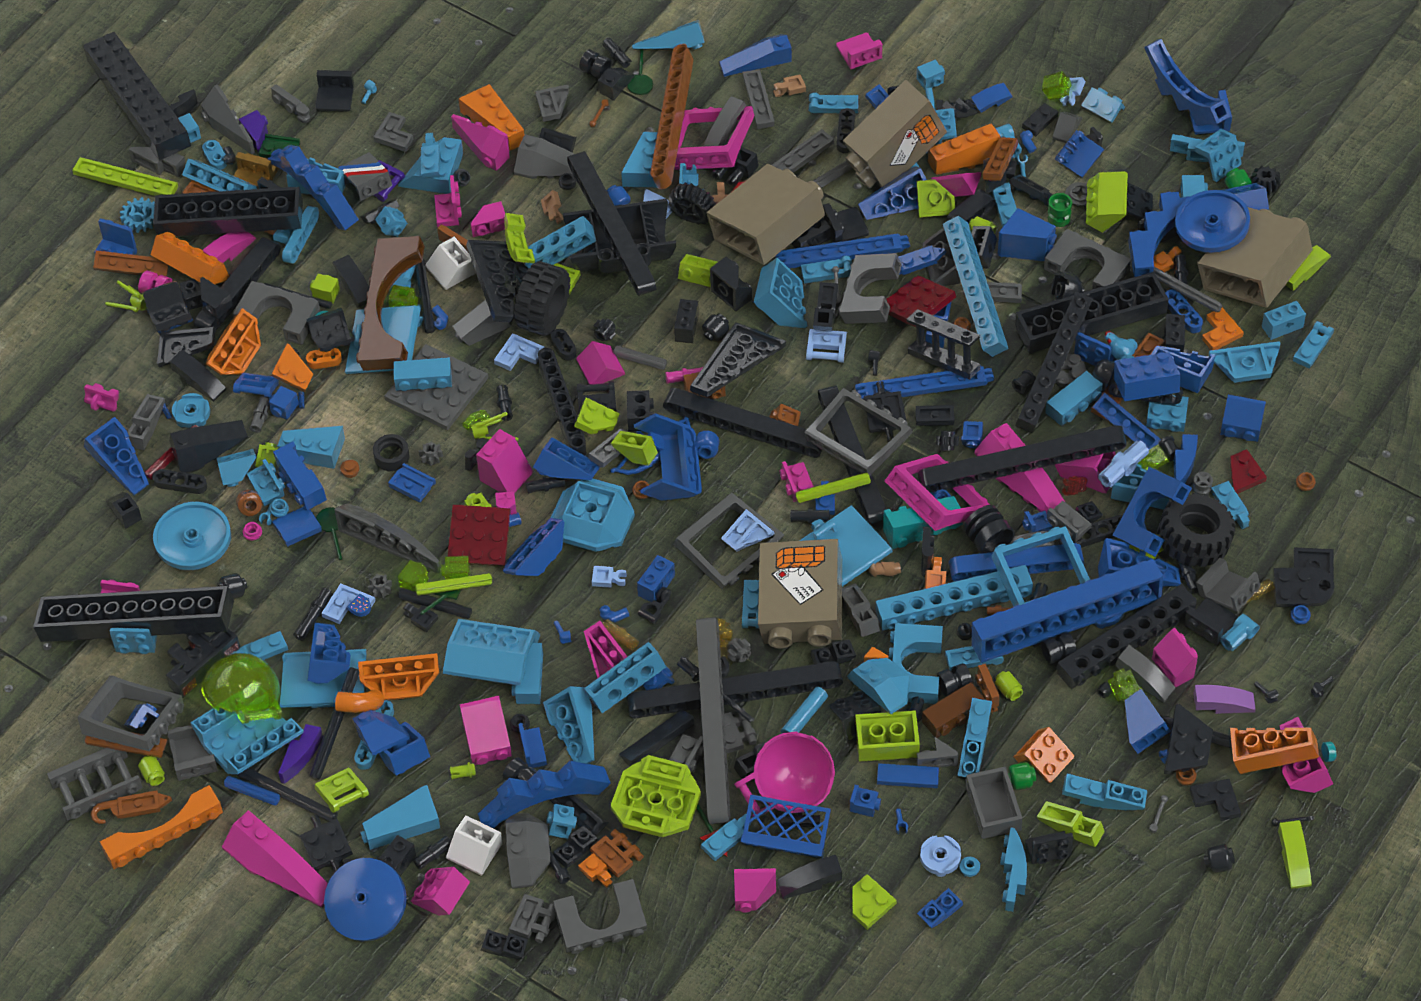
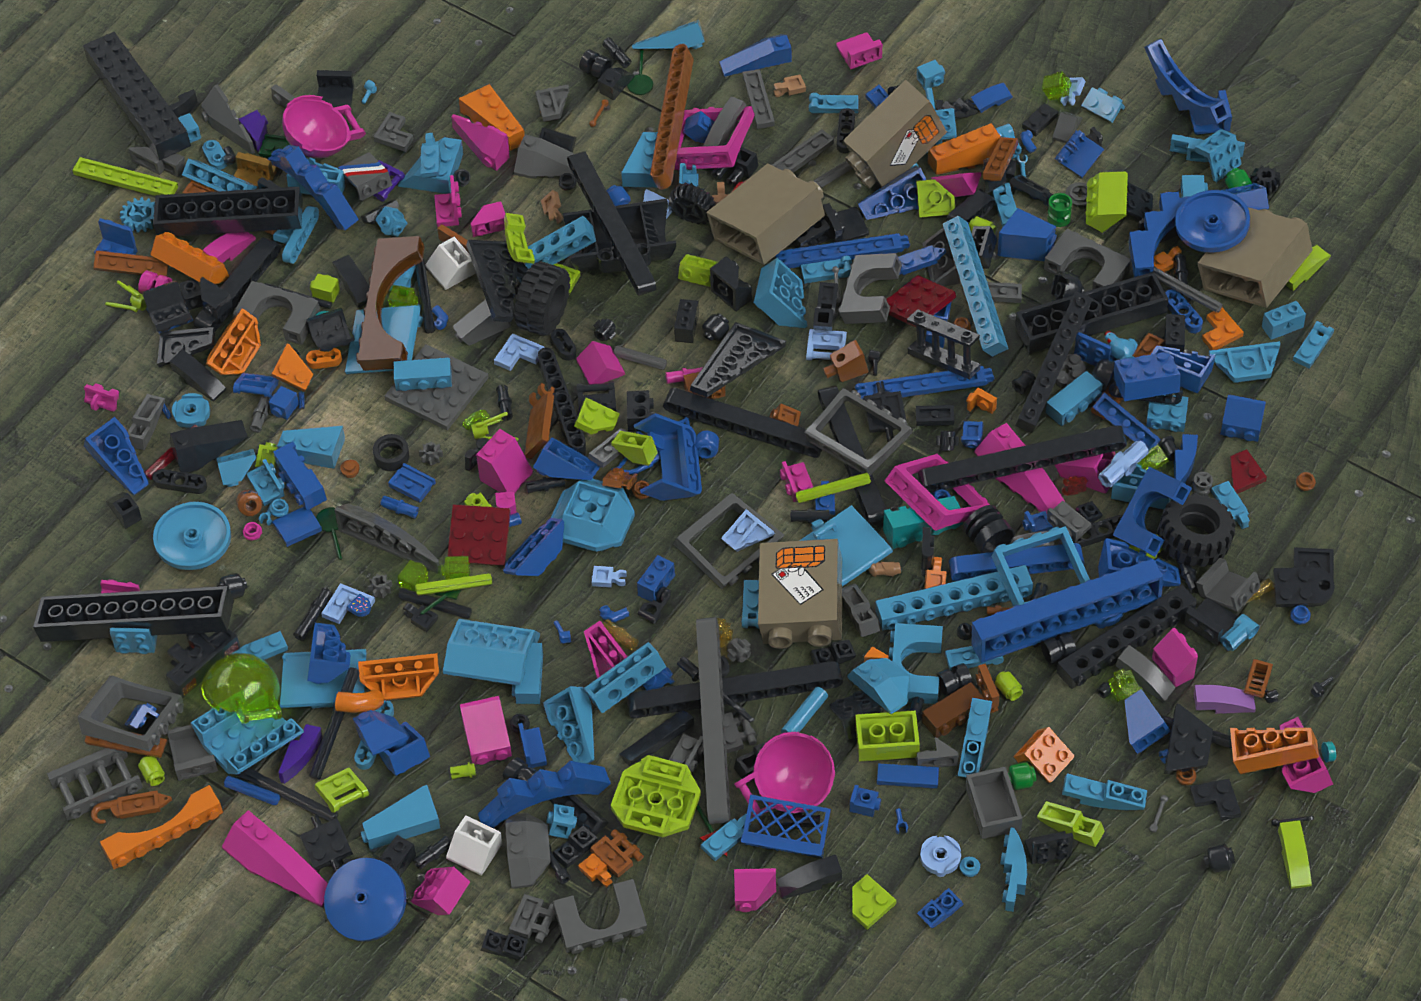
(319, 126): none -> dark pink windscreen
(399, 506): none -> blue axle
(539, 421): none -> dark orange tile
(618, 478): none -> dark orange plate
(698, 127): none -> blue slope
(847, 362): none -> dark orange torso
(982, 399): none -> orange bracket
(1262, 667): none -> dark orange slope

